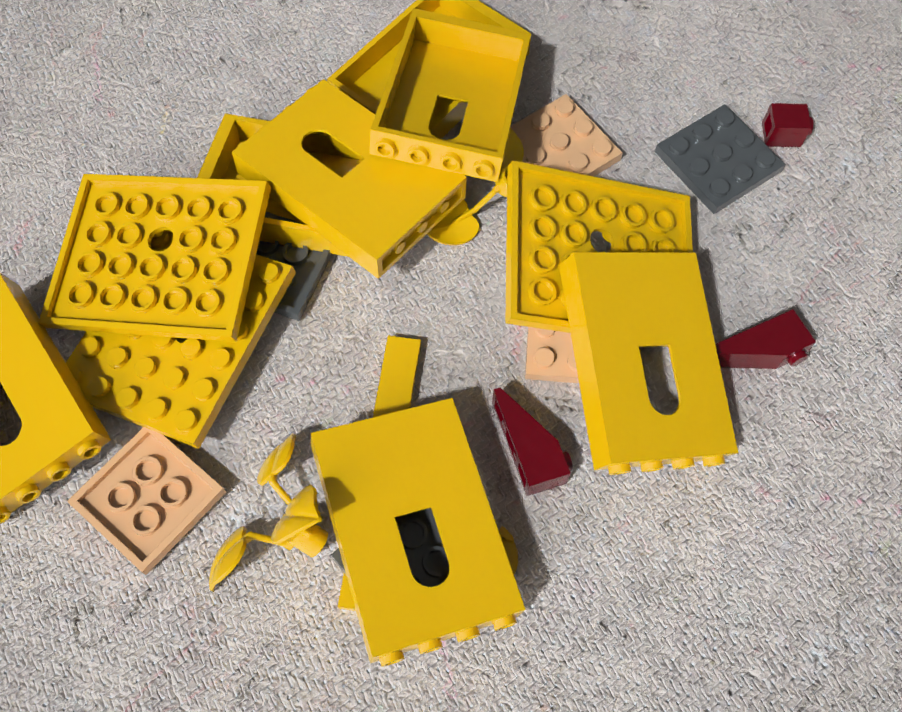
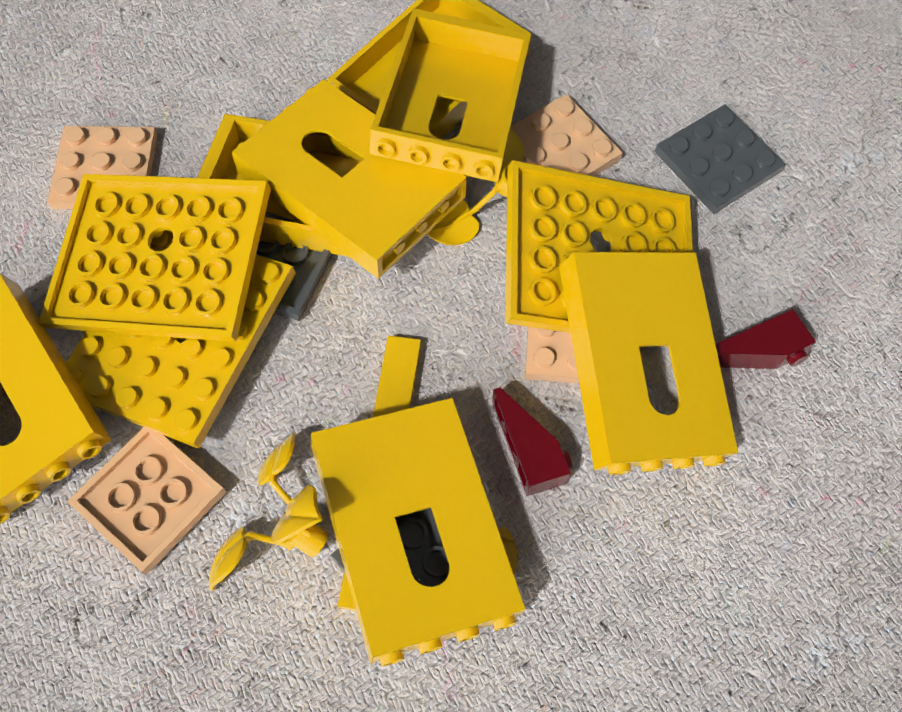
(99, 151): none -> light nougat plate
(786, 125): dark red brick -> none

